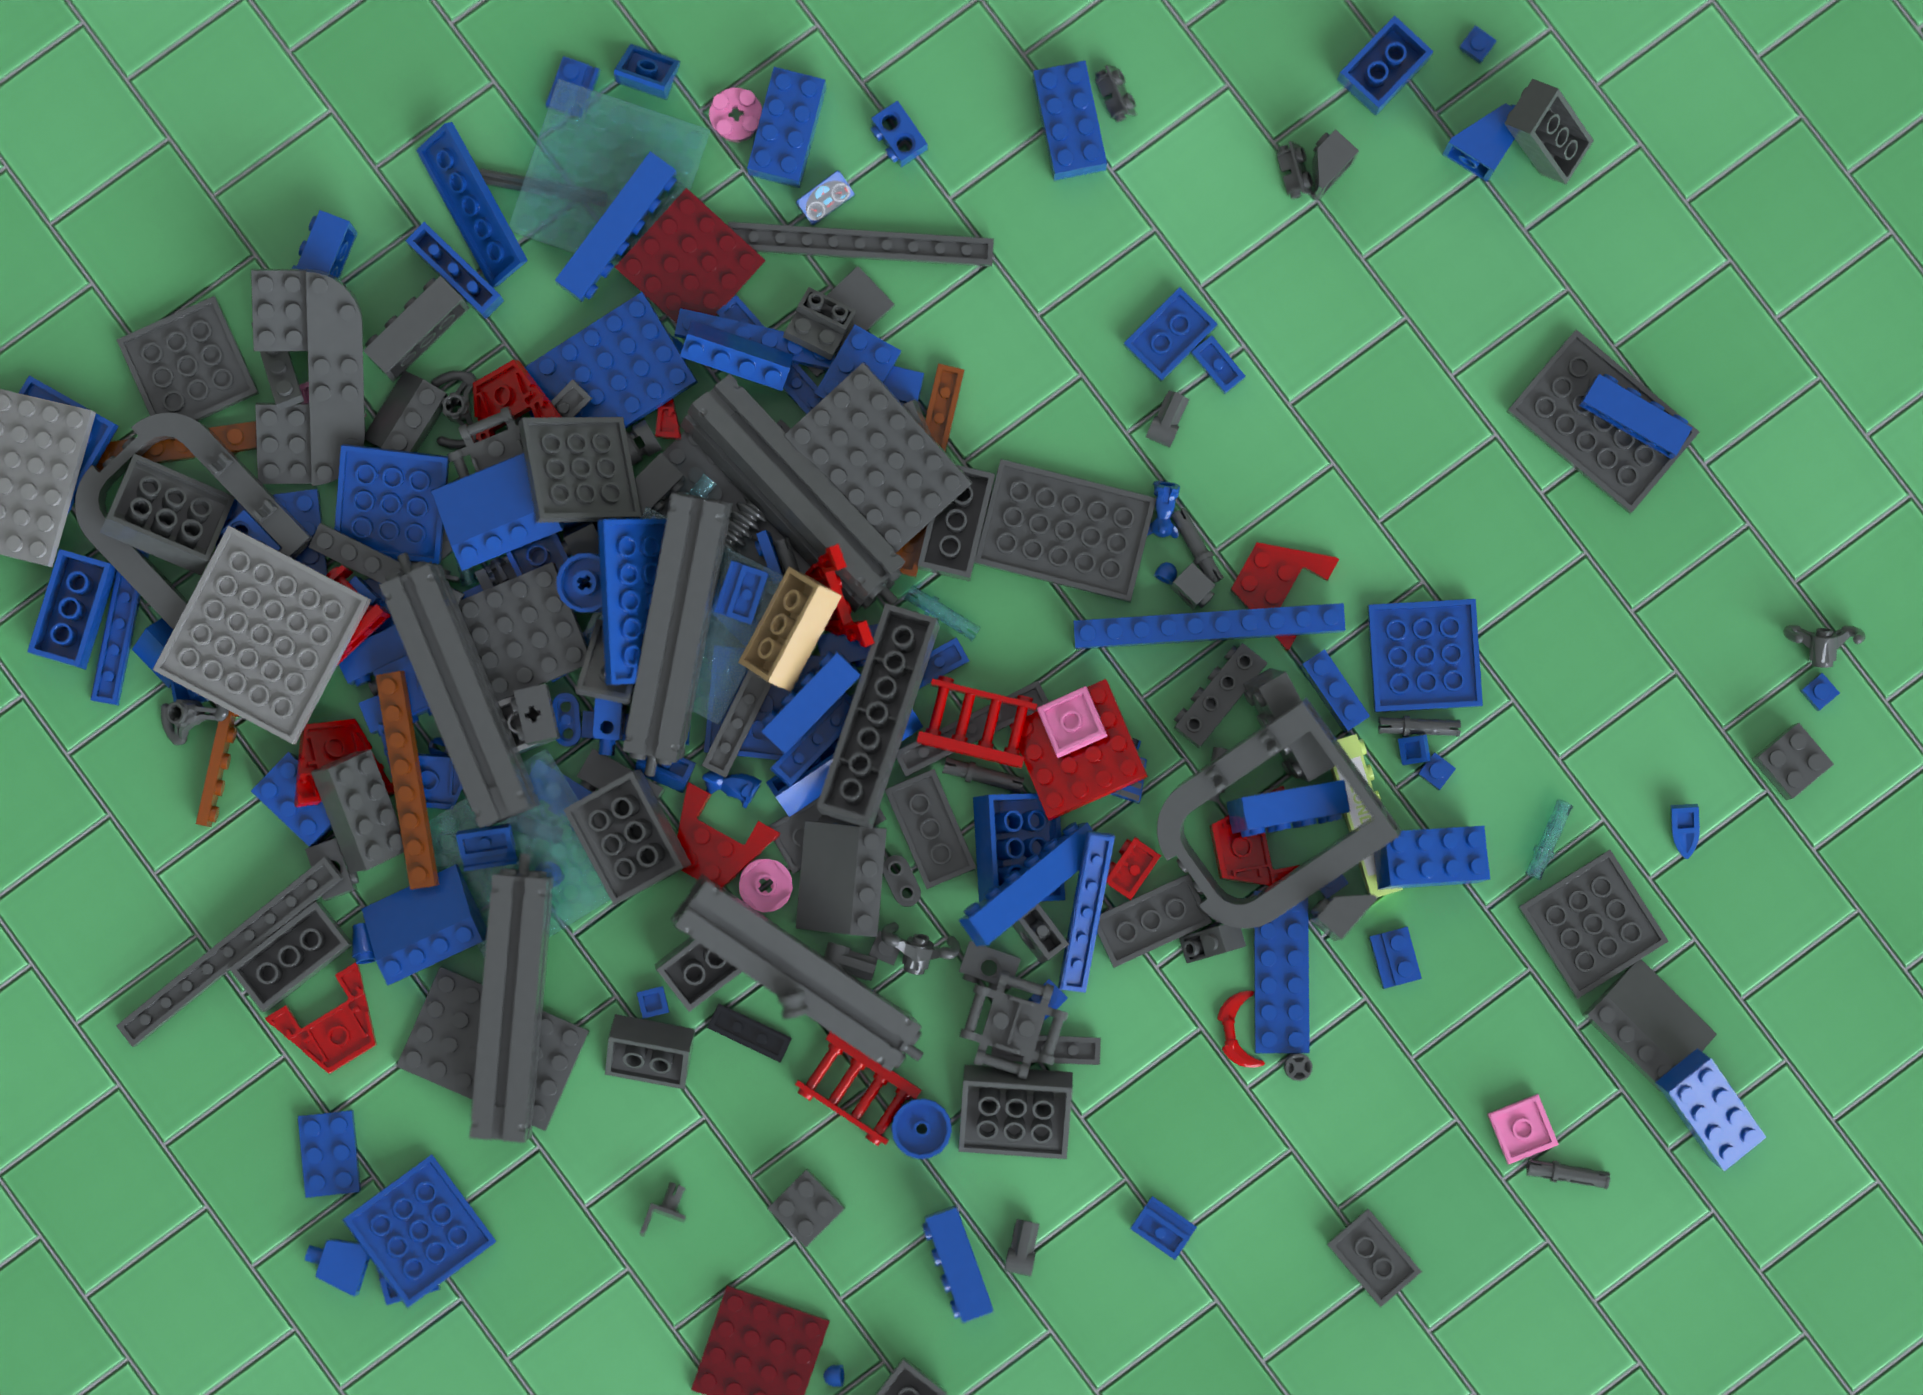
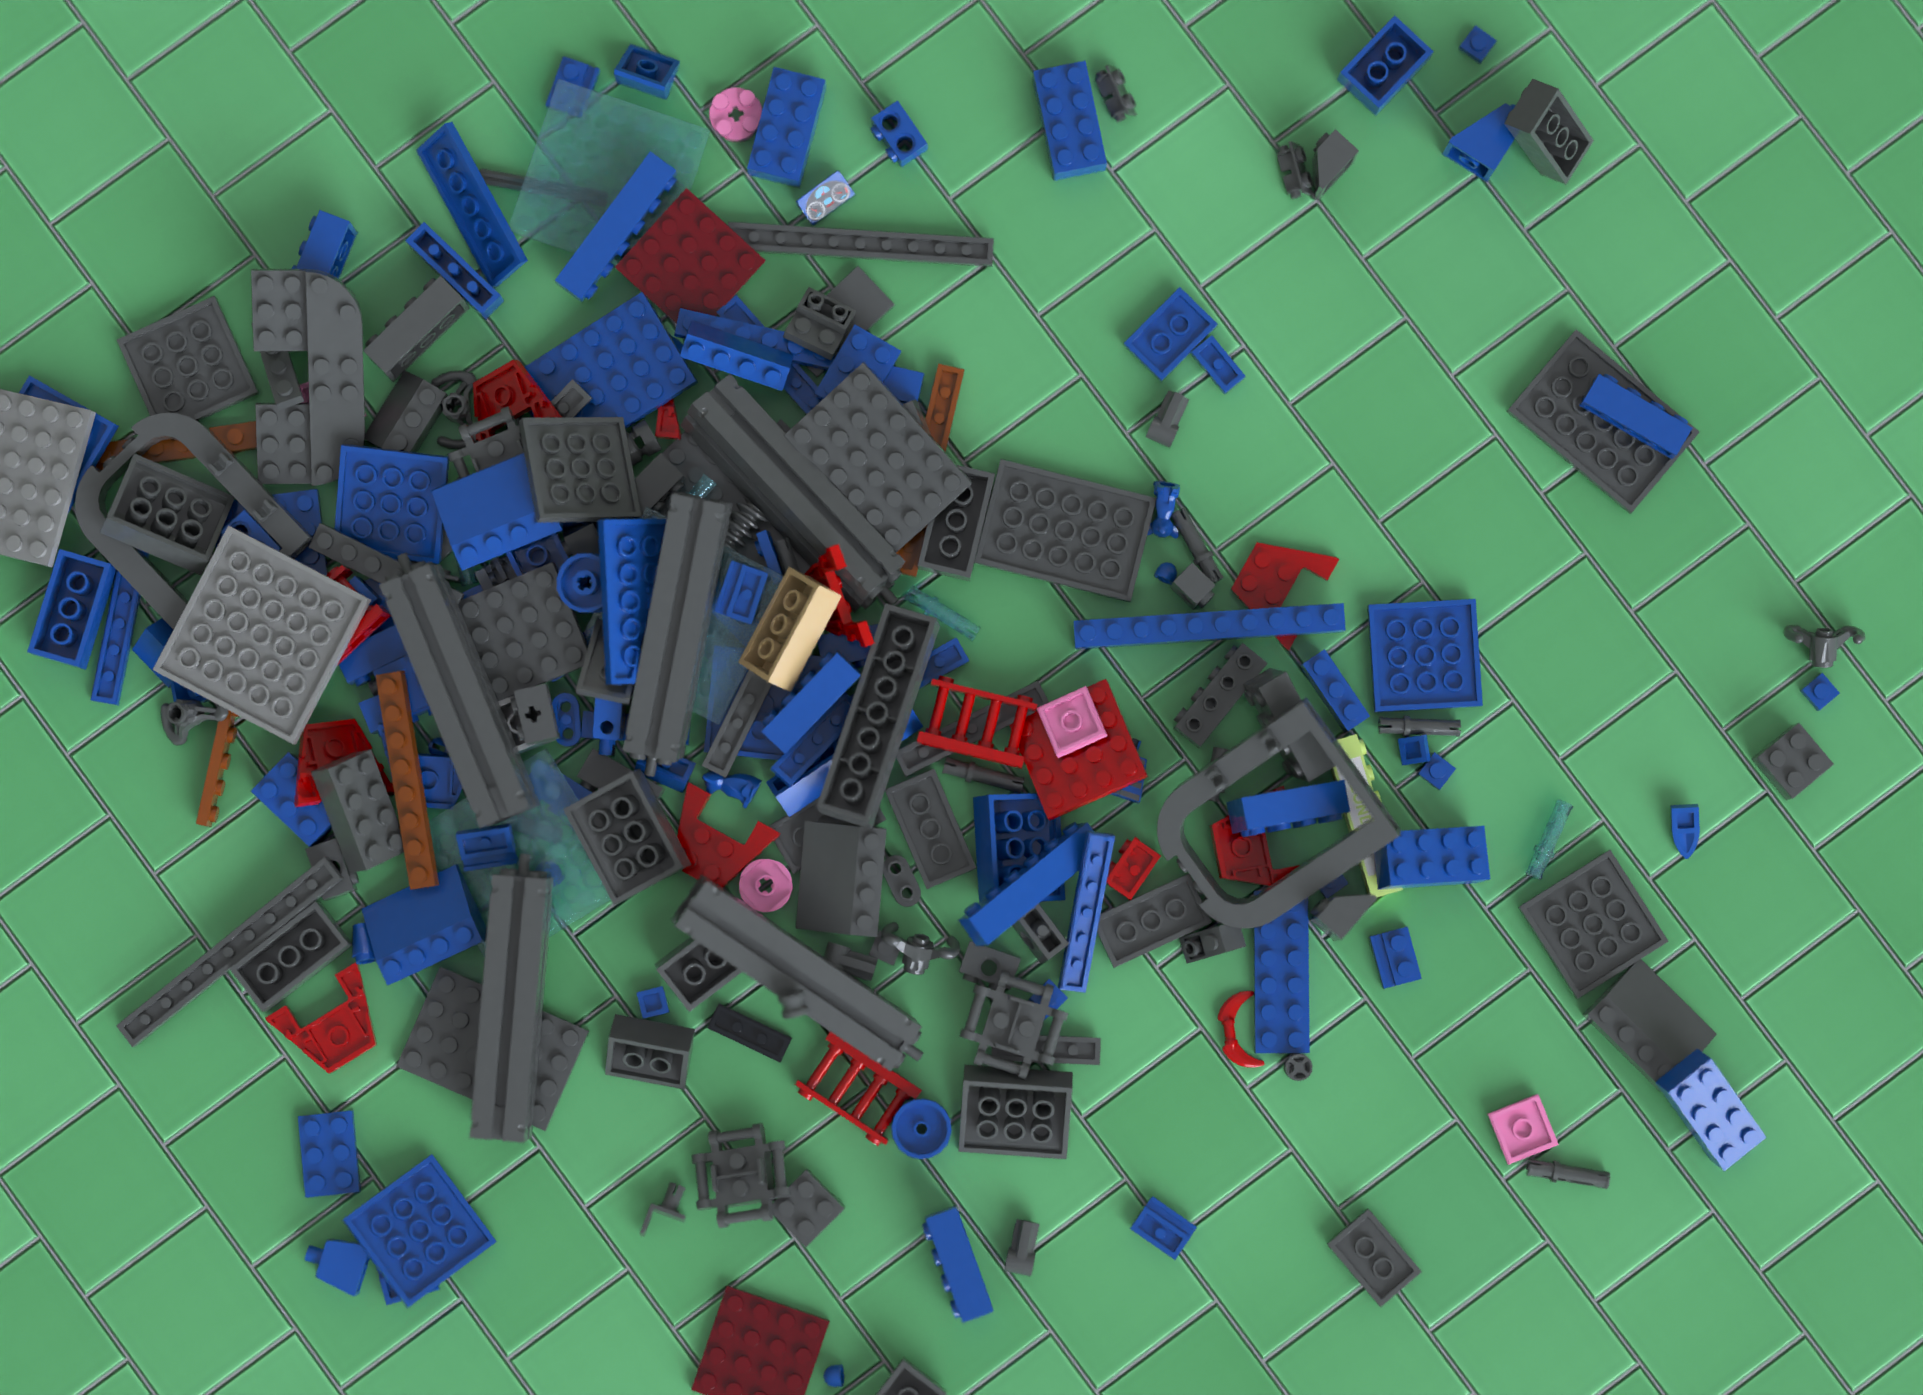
(741, 1175): none -> dark grey brick

